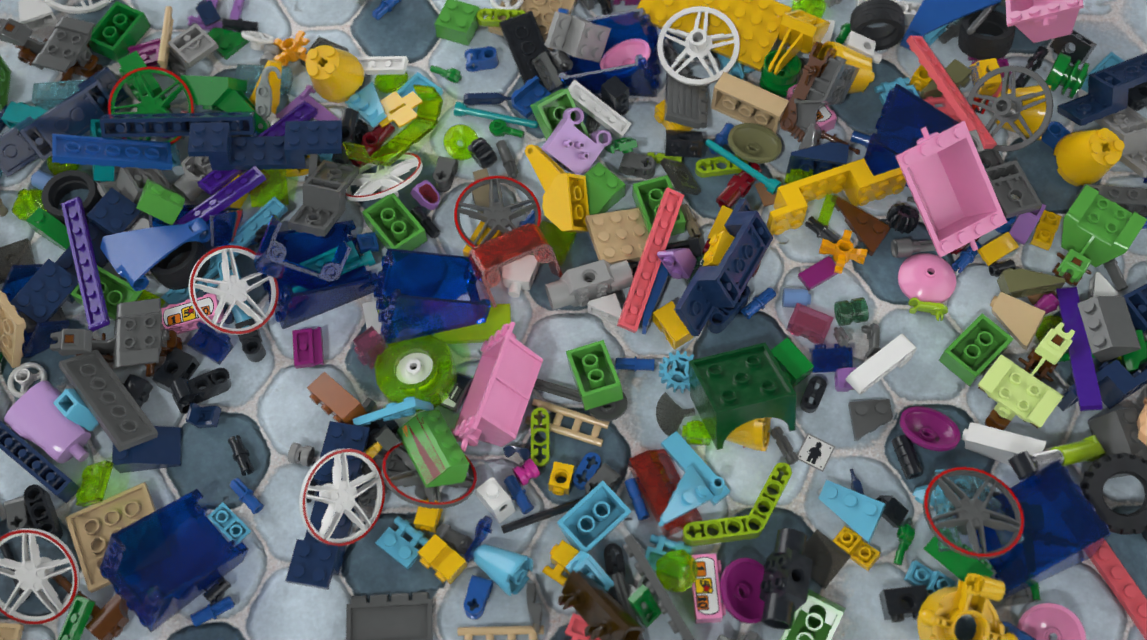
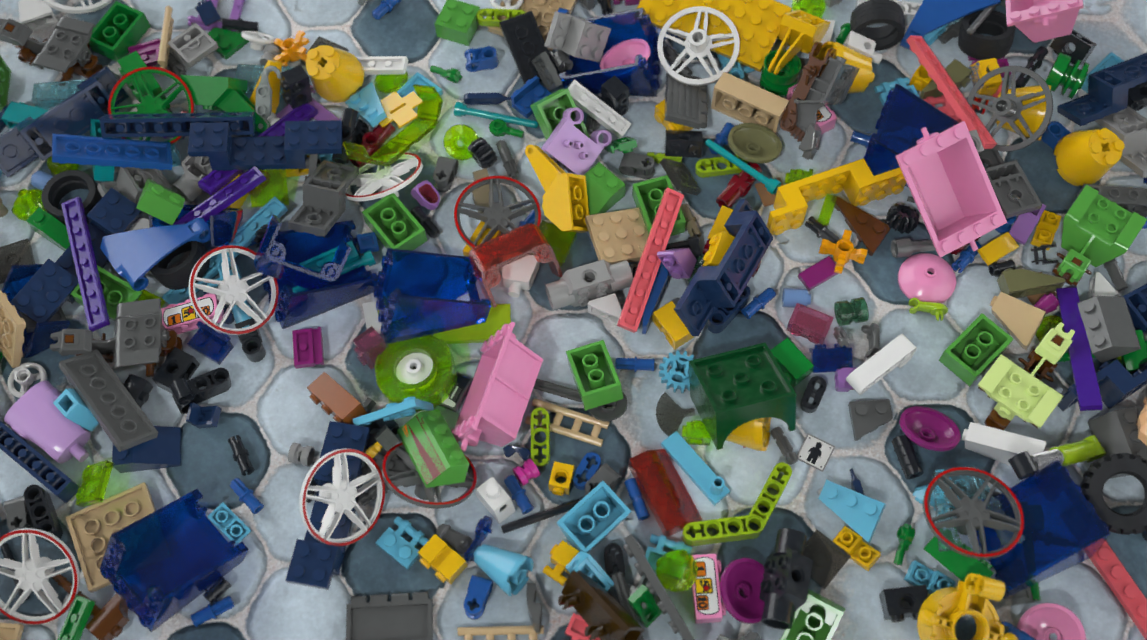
(296, 87): none -> black brick
(427, 518): yellow brick -> none
(689, 495): medium azure wing -> none
(819, 157): dark blue slope -> none
(834, 139): reddish brown piece -> none
(894, 511): black bracket -> none
(1042, 248): none -> black piece

